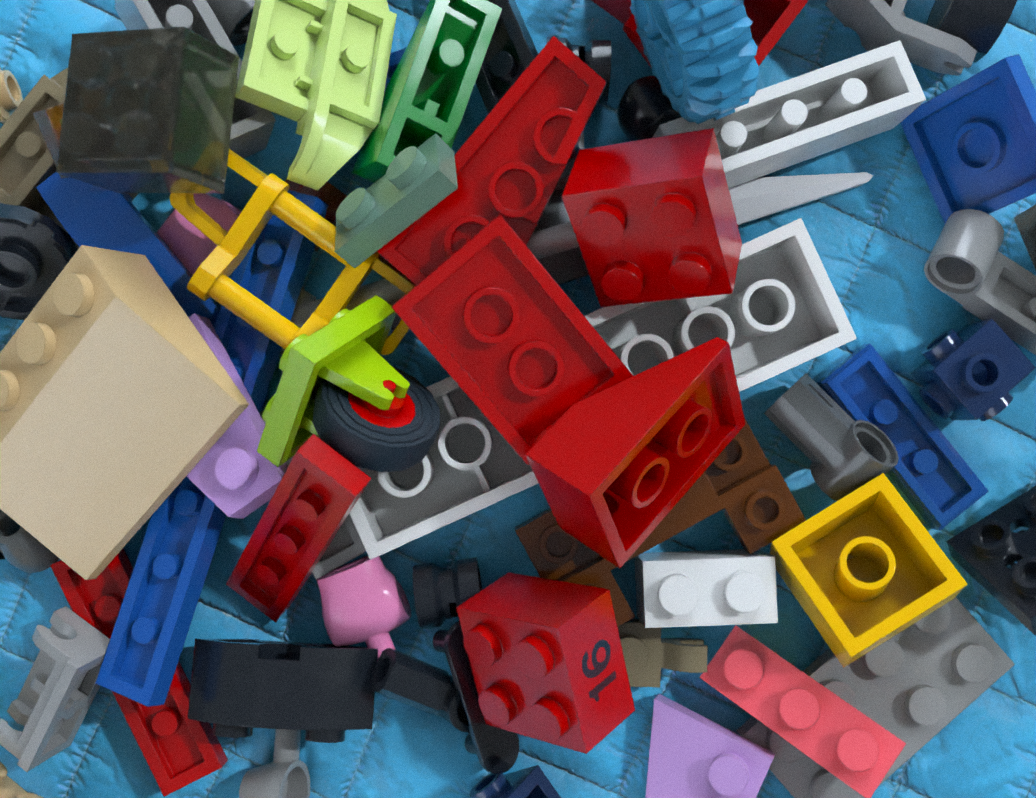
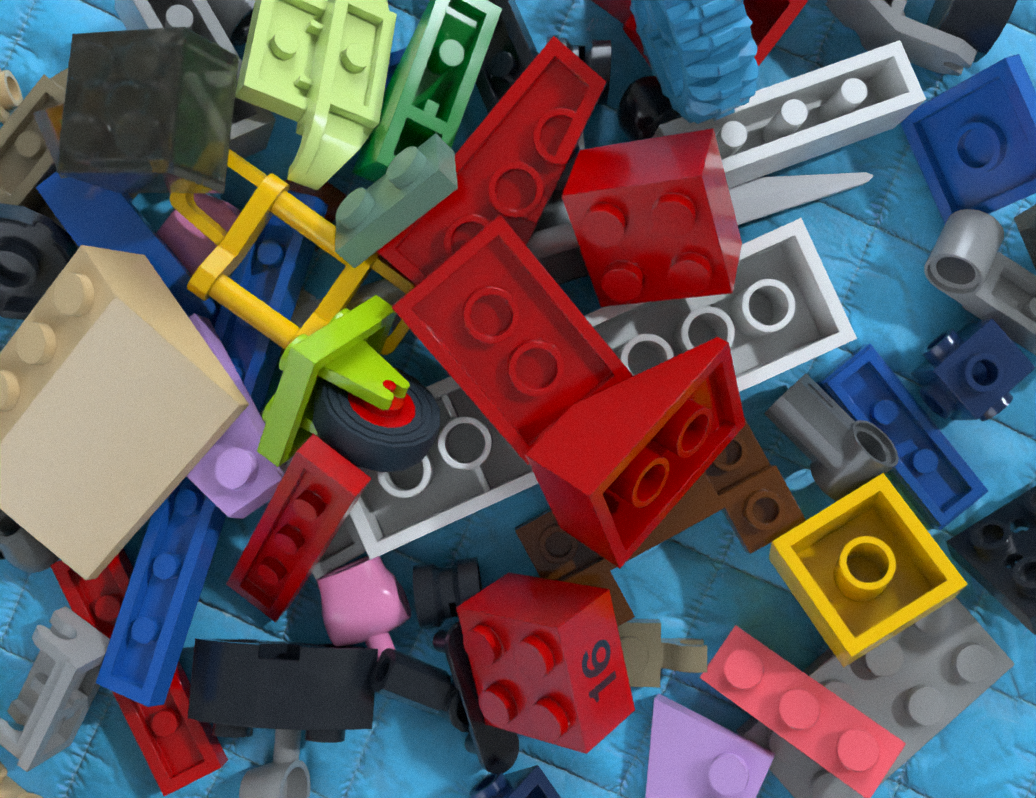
(705, 588): white brick -> none

